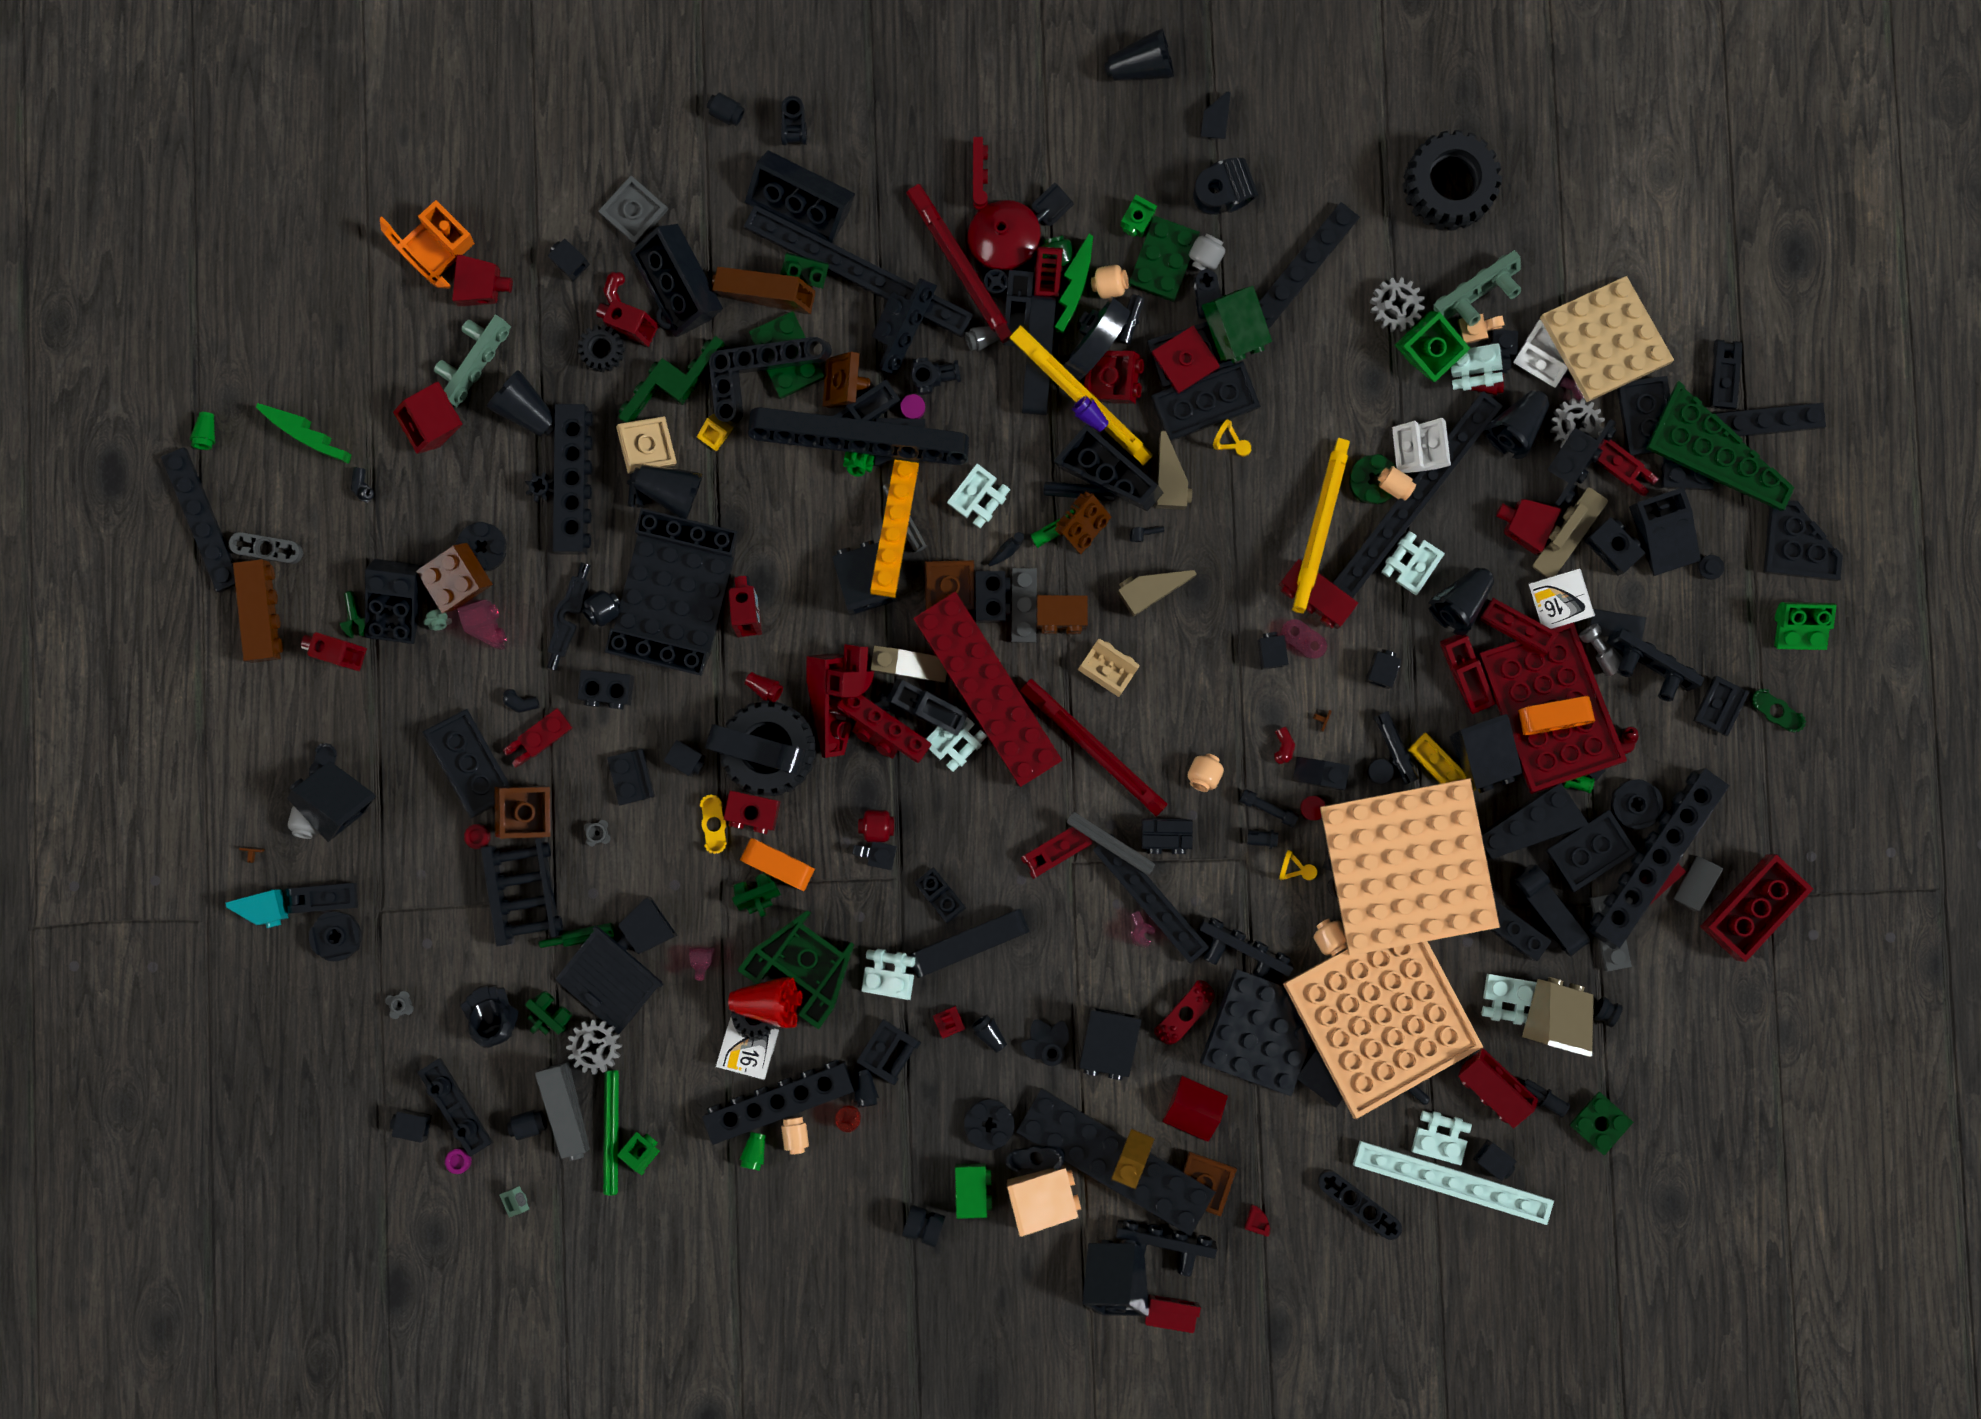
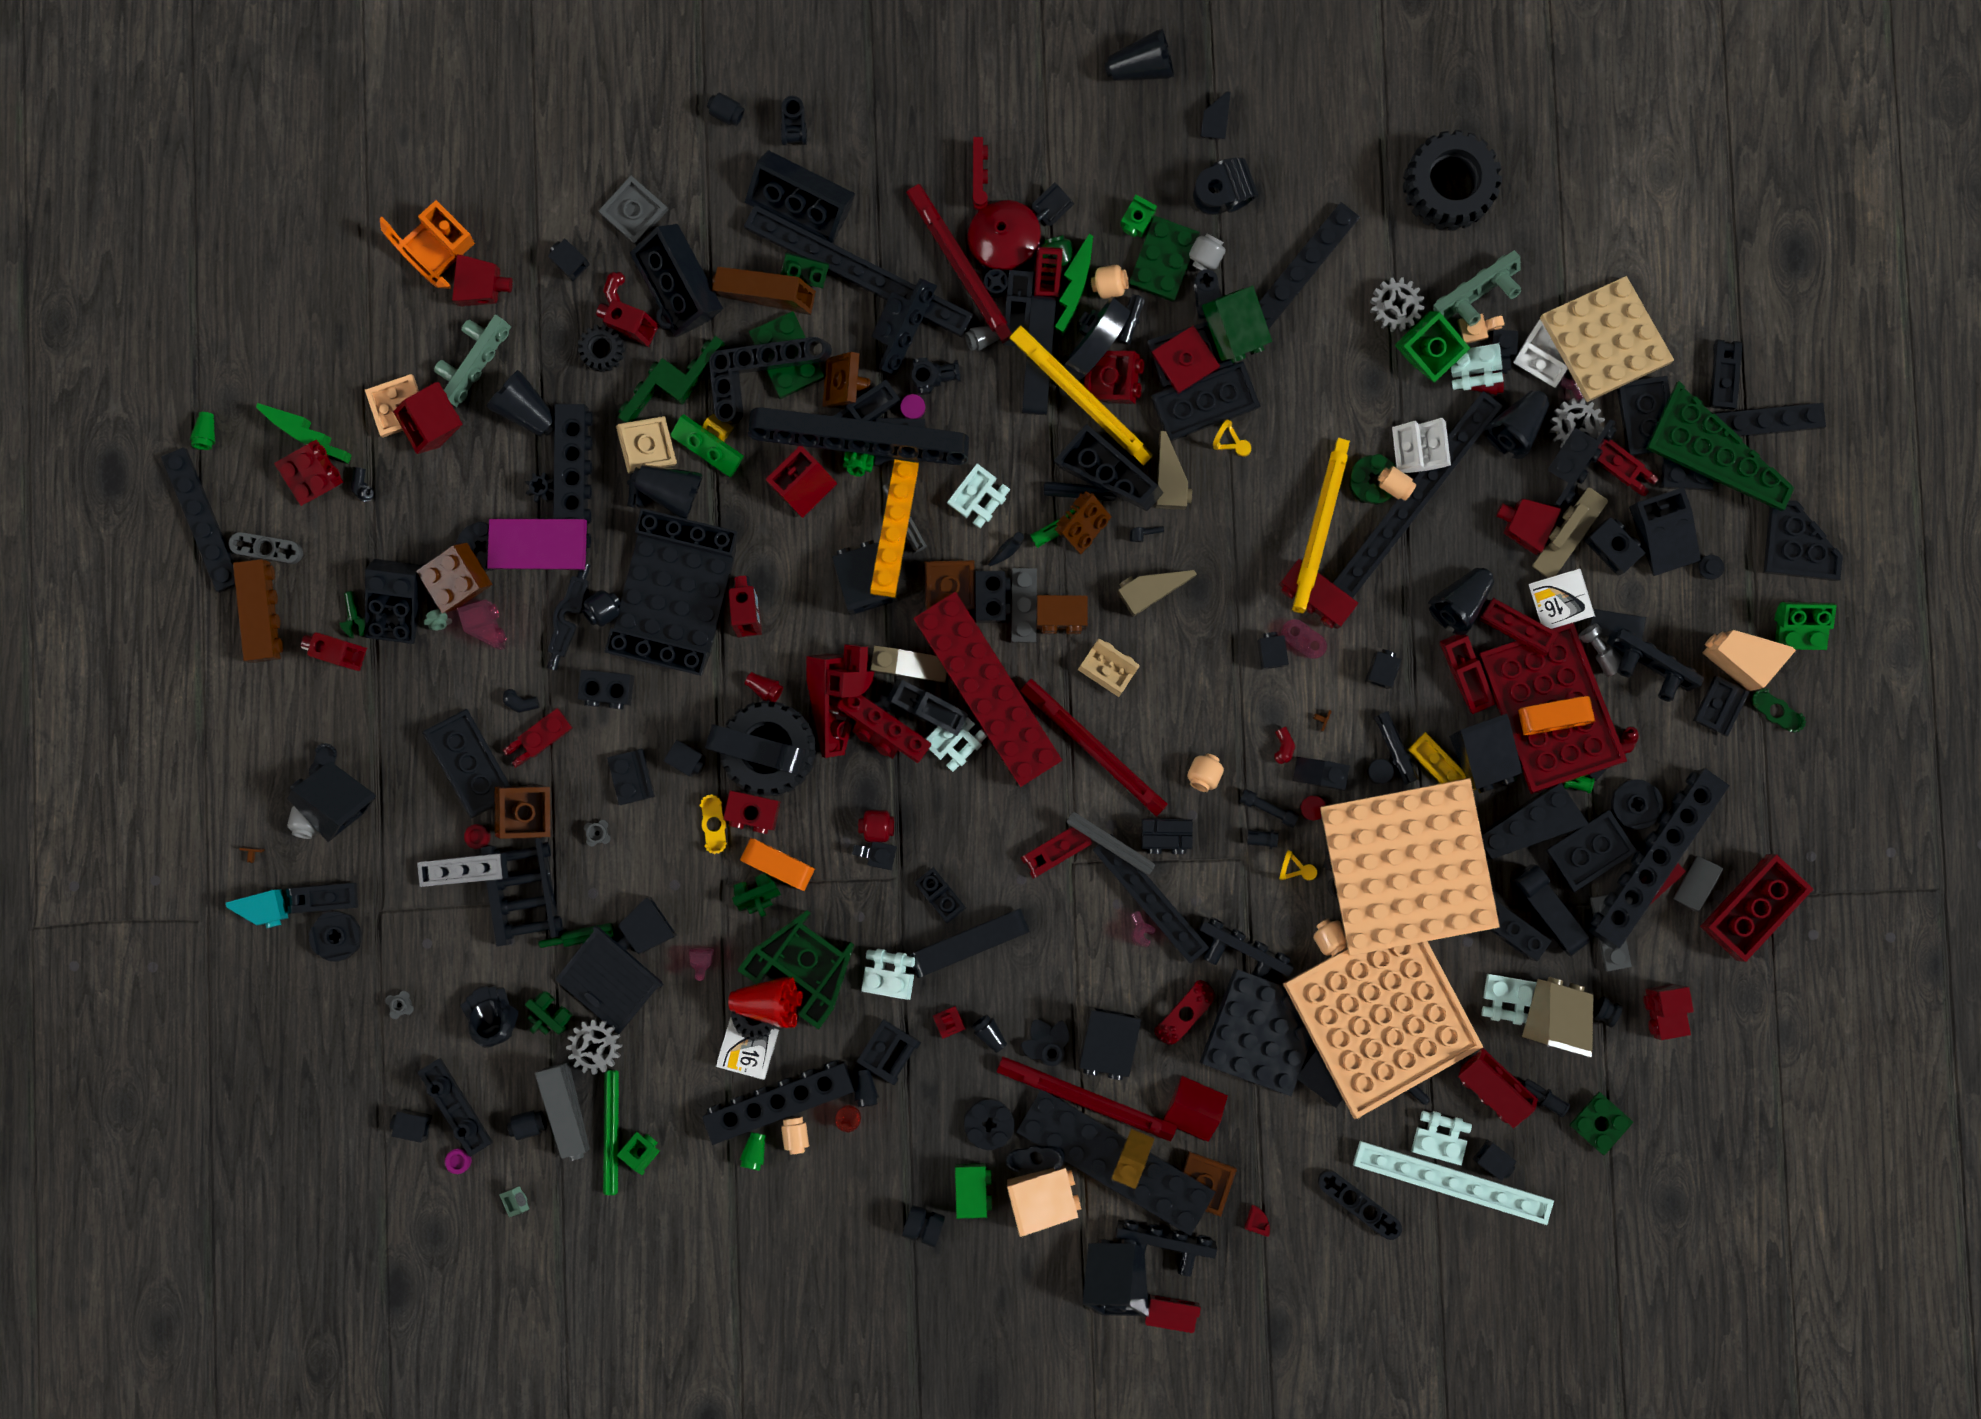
(309, 472): none -> dark red plate
(386, 398): none -> light nougat plate
(462, 870): none -> plate
(537, 544): none -> magenta tile
(706, 445): none -> green plate
(801, 481): none -> dark red slope
(1086, 1098): none -> dark red piece
(1089, 413): dark purple cone -> none
(1419, 566): light aqua plate -> none
(1668, 1011): none -> dark red brick
(1747, 658): none -> light nougat slope

